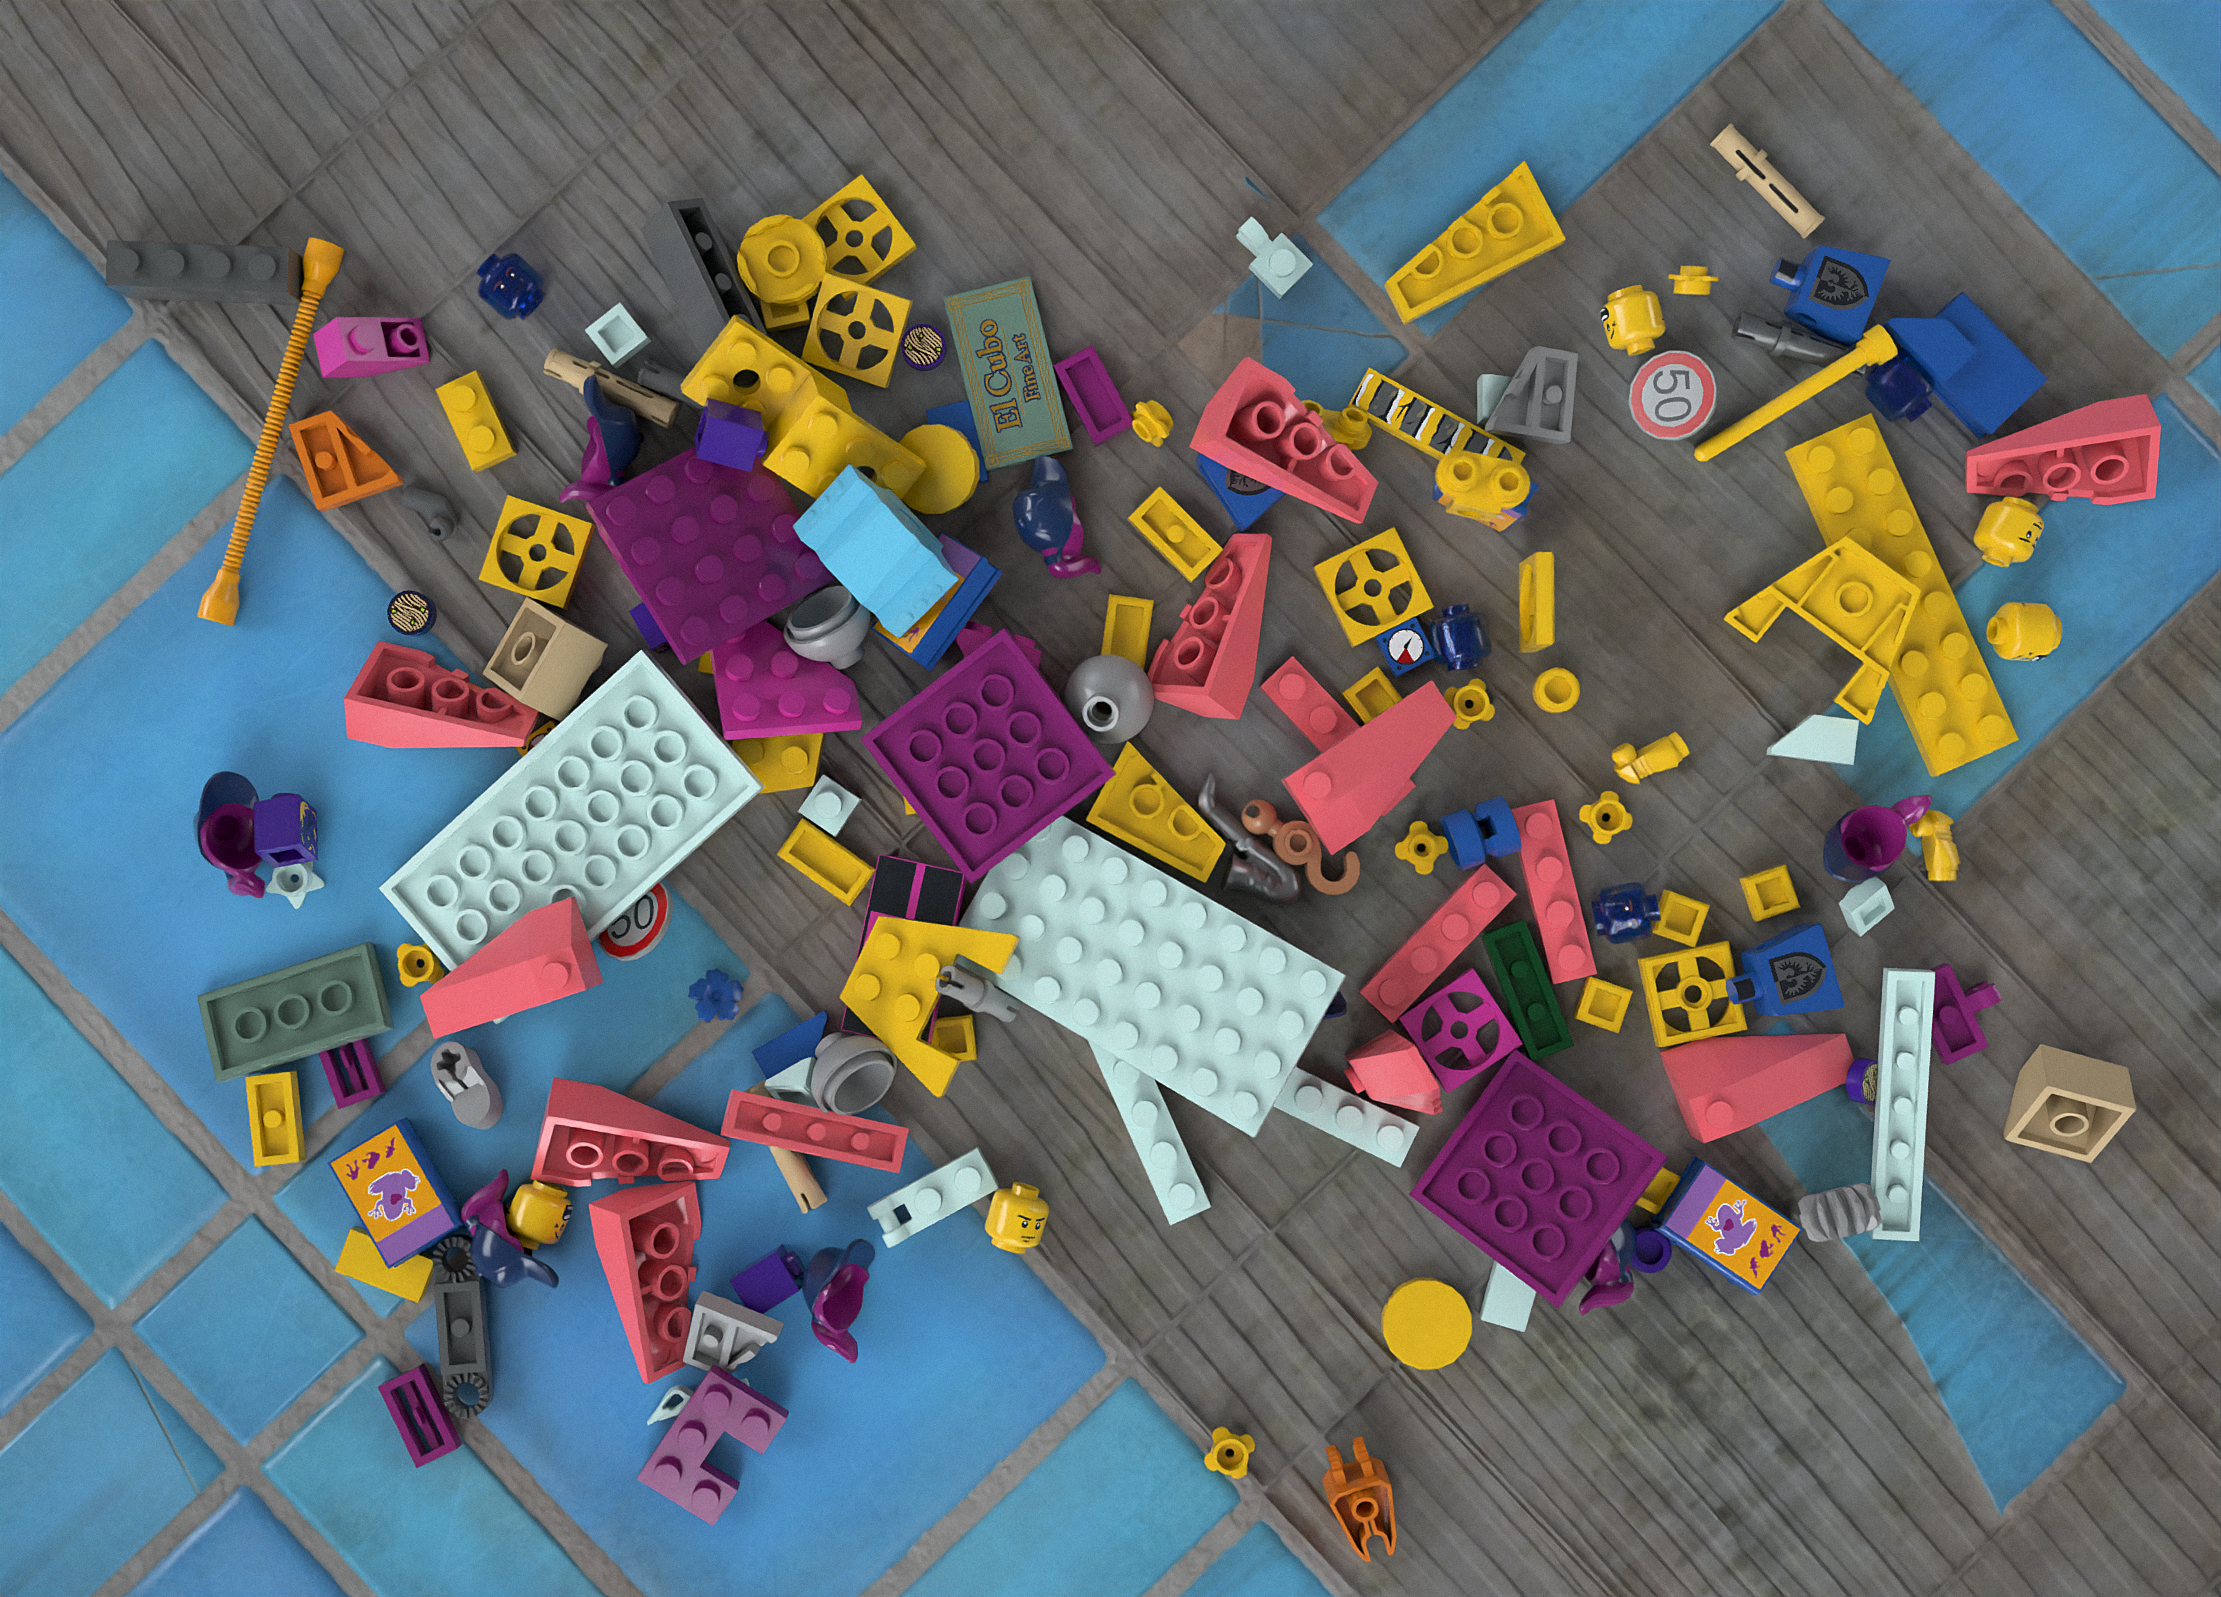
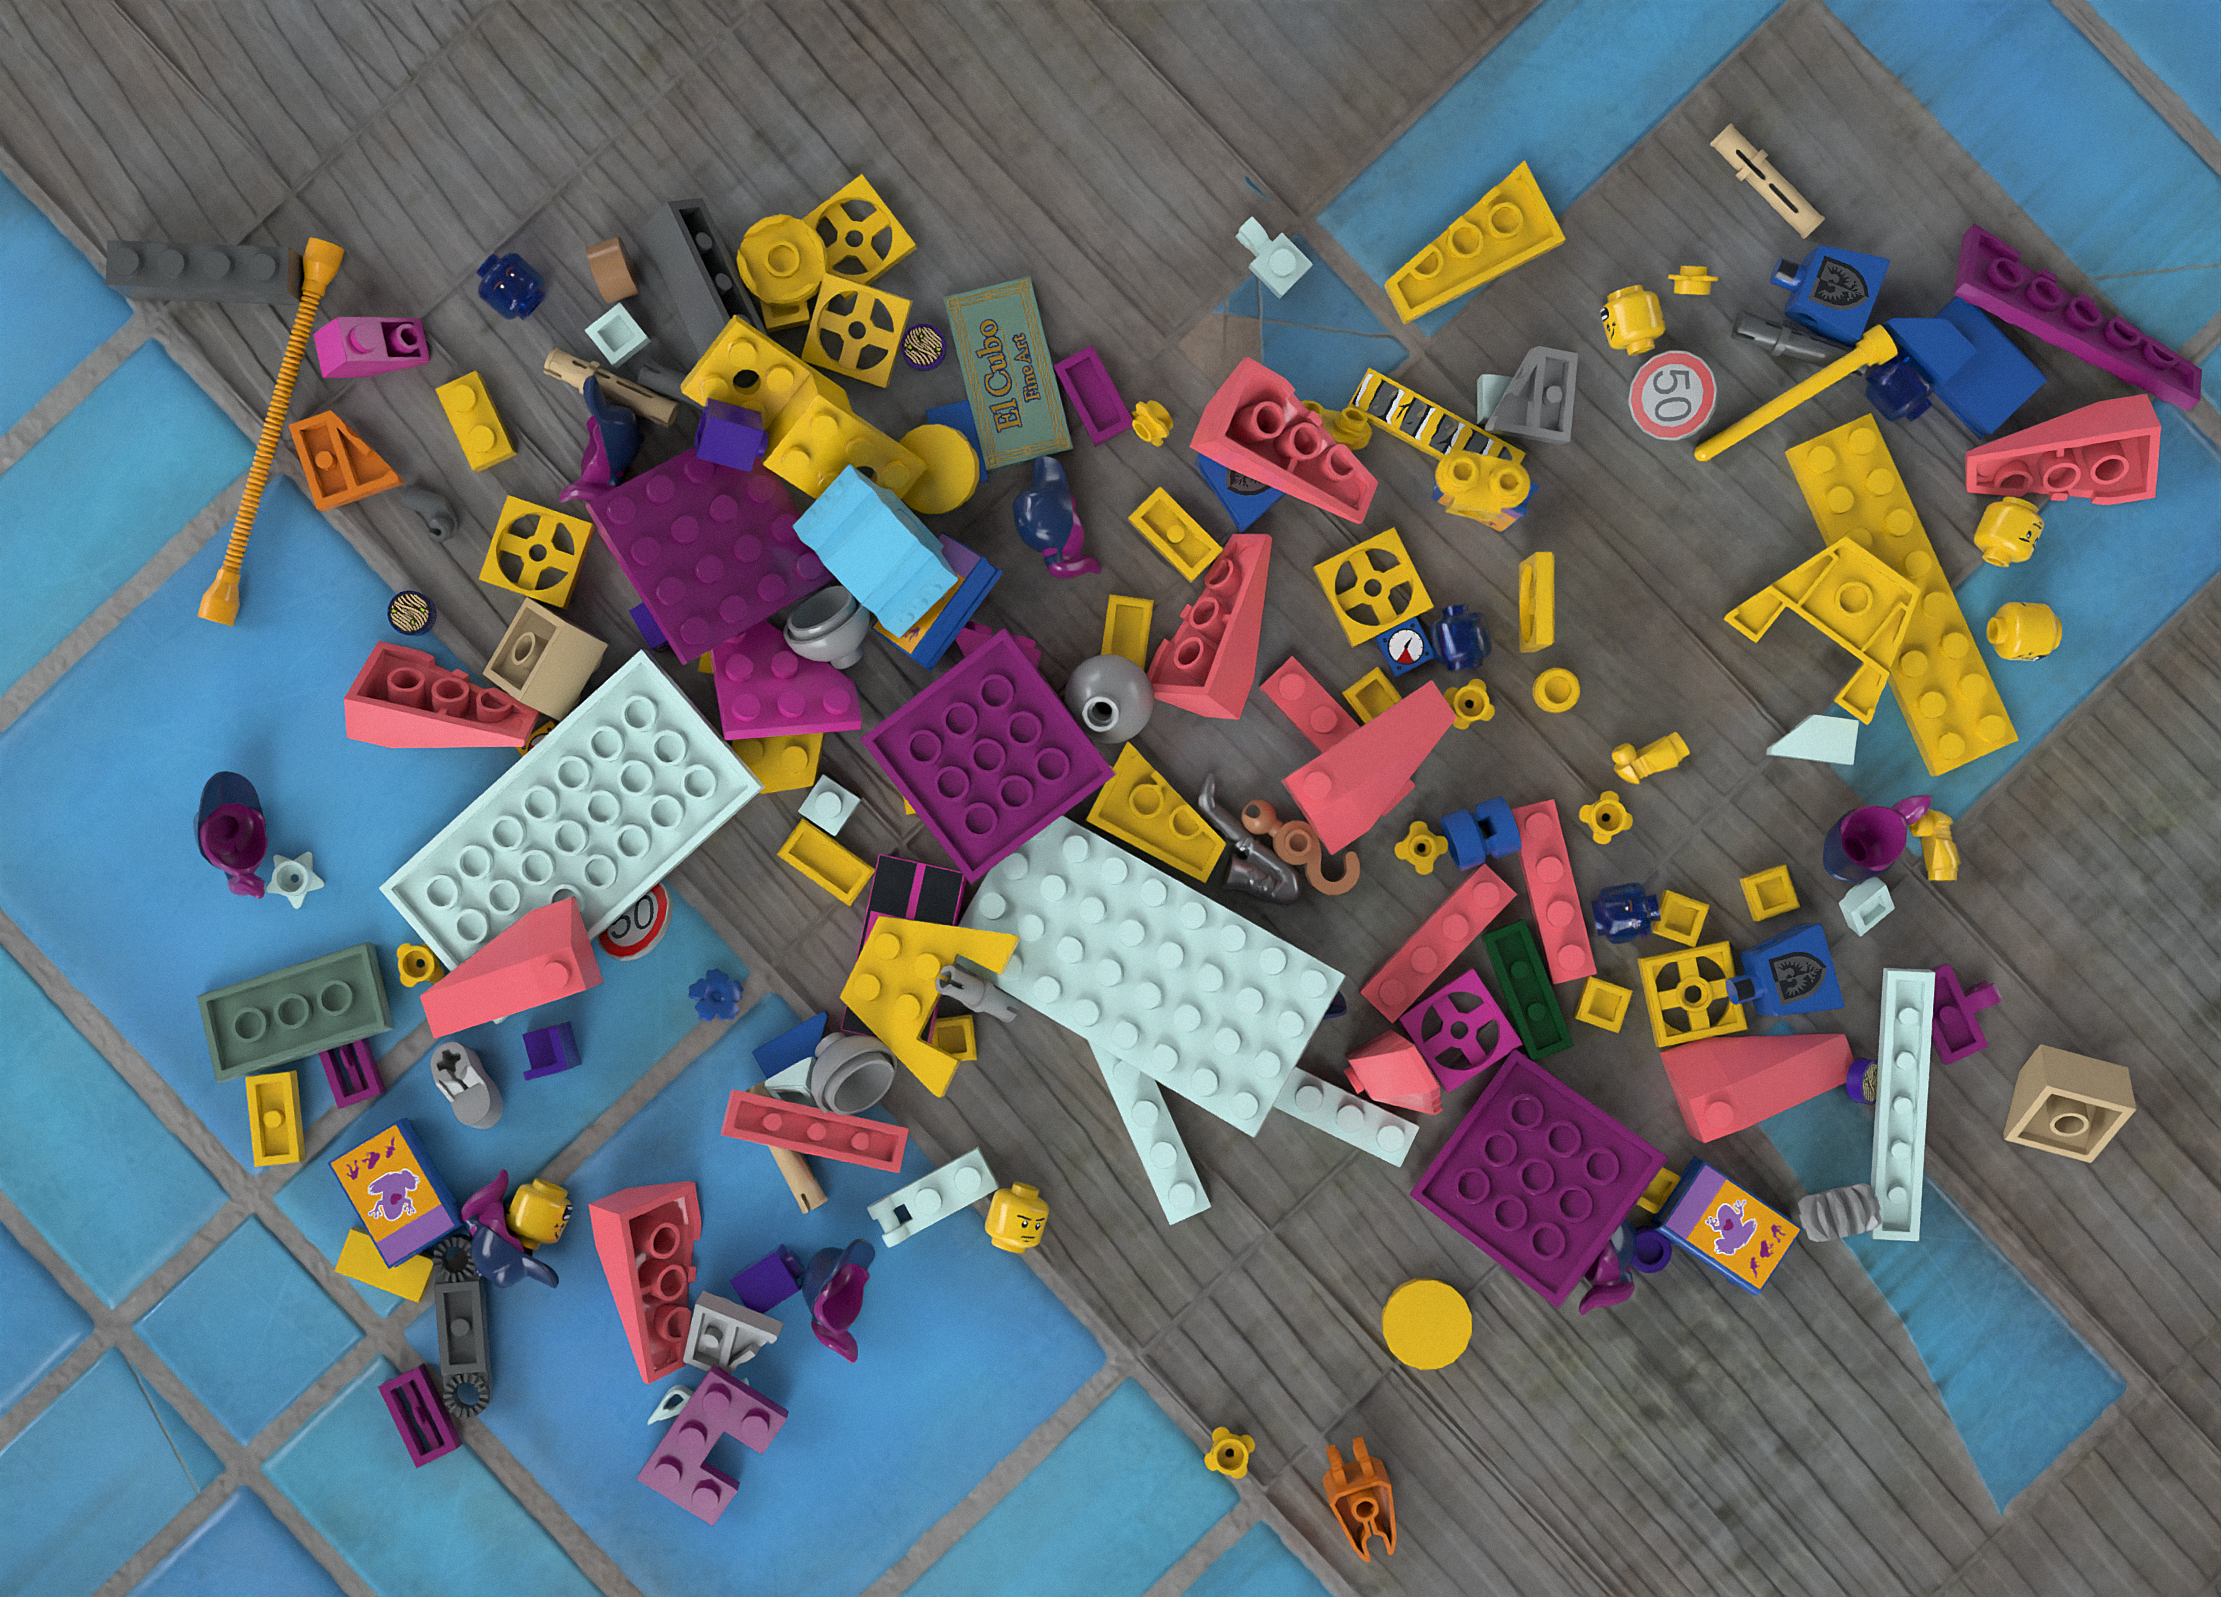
(285, 830): dark purple brick -> none
(551, 1050): none -> dark purple panel
(607, 1135): coral wedge -> none
(613, 270): none -> medium nougat piece
(1506, 1300): light aqua tile -> none
(2031, 300): none -> magenta wing

